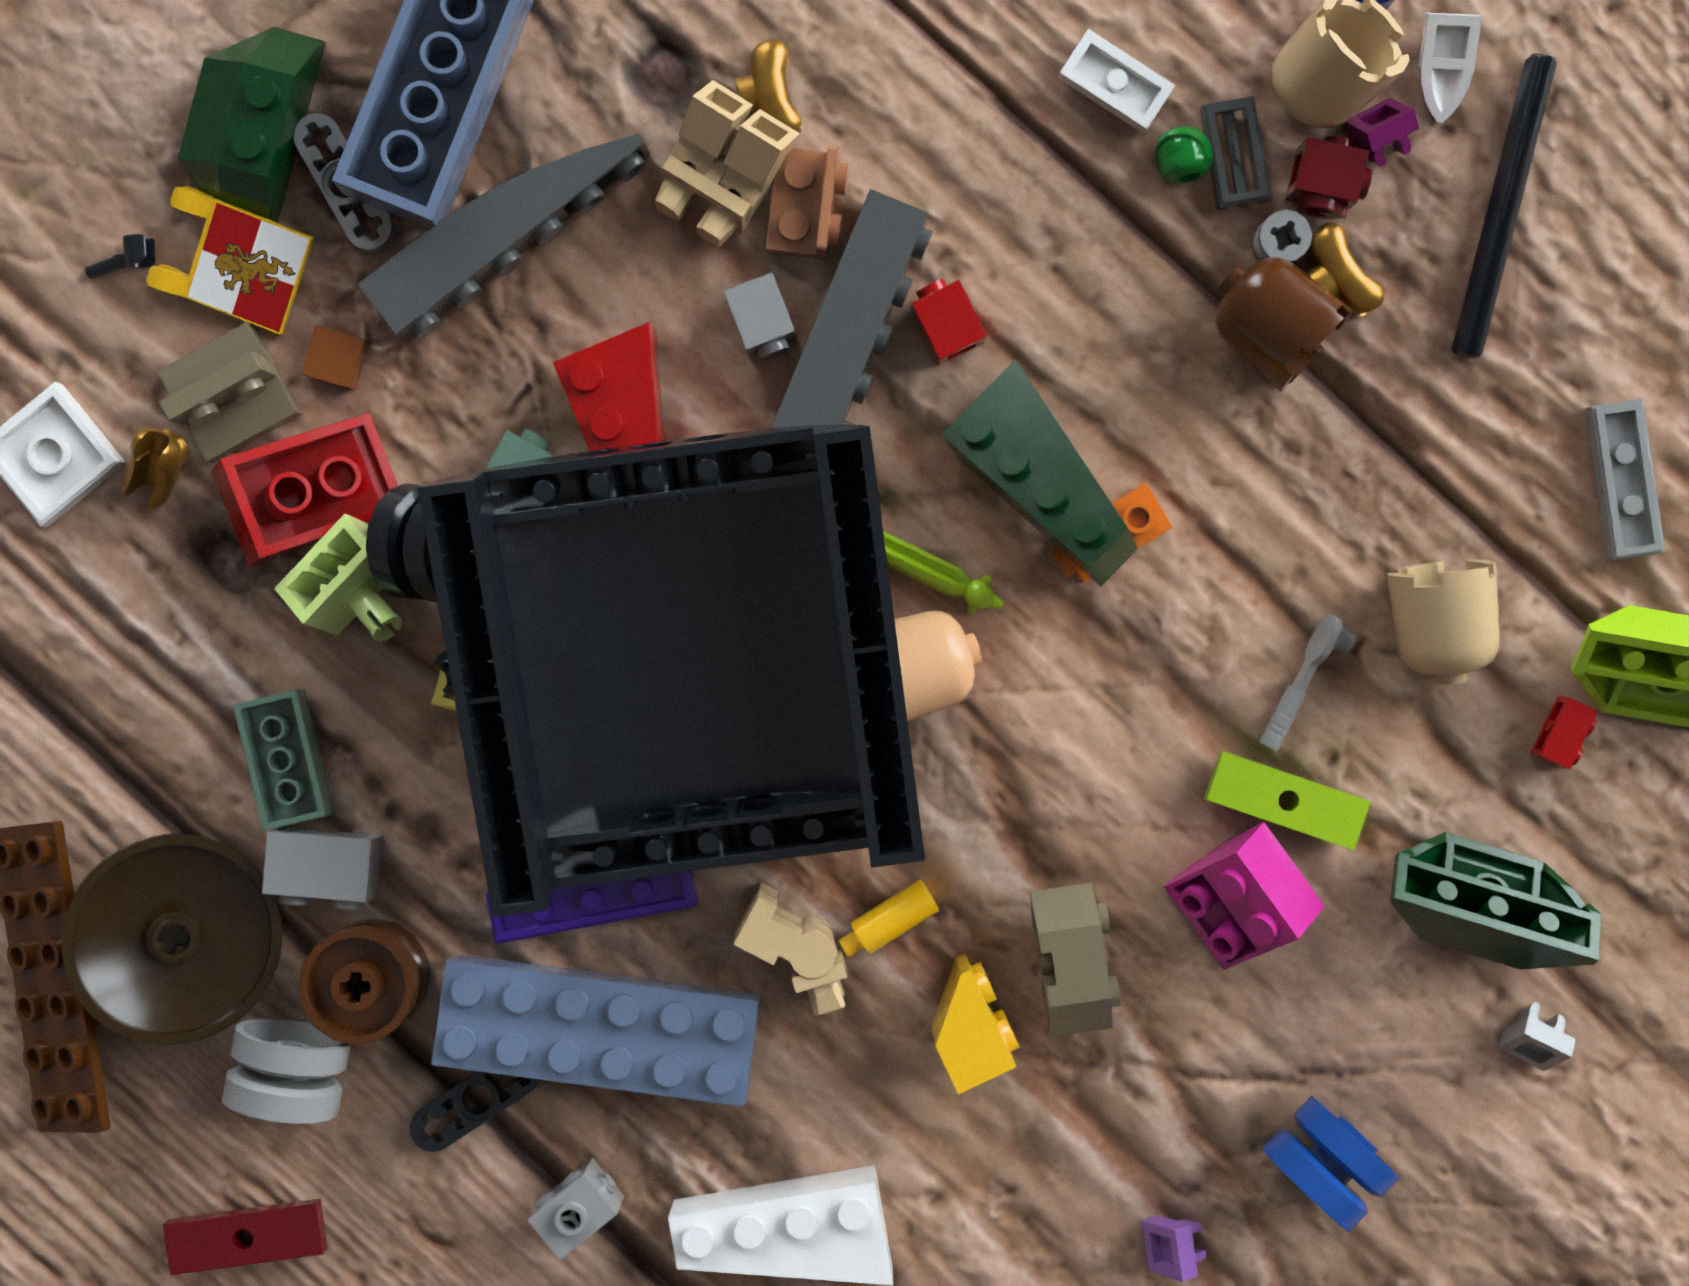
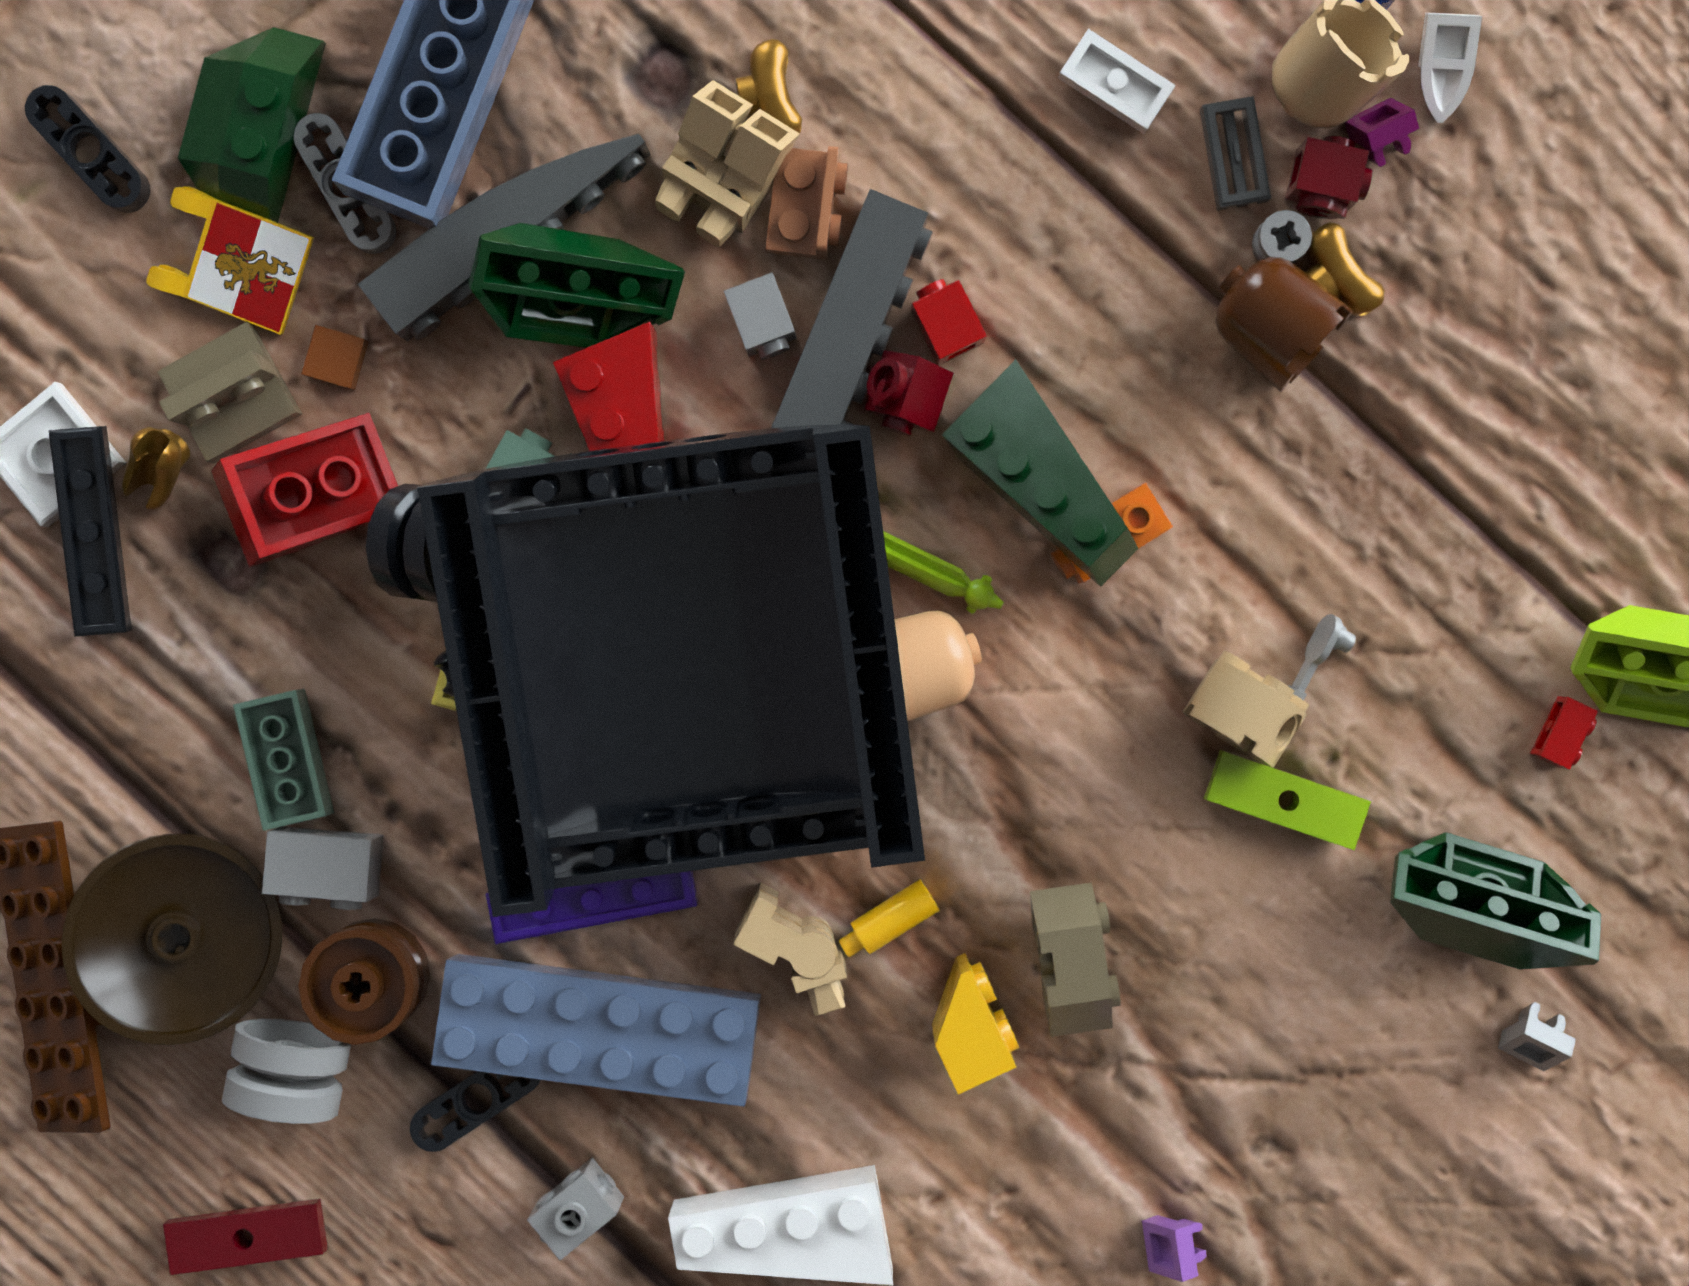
(65, 144): none -> black beam
(90, 530): none -> black tile
(137, 254): black hand -> none
(336, 585): yellowish green brick -> none
(570, 285): none -> dark green wedge
(907, 392): none -> dark red brick
(1183, 154): green piece -> none
(1245, 897): dark pink slope -> none
(1247, 709): none -> tan brick
(1331, 1163): blue wheel -> none
(1446, 618): tan cylinder -> none
(1504, 205): black axle -> none
(1625, 479): light grey tile -> none

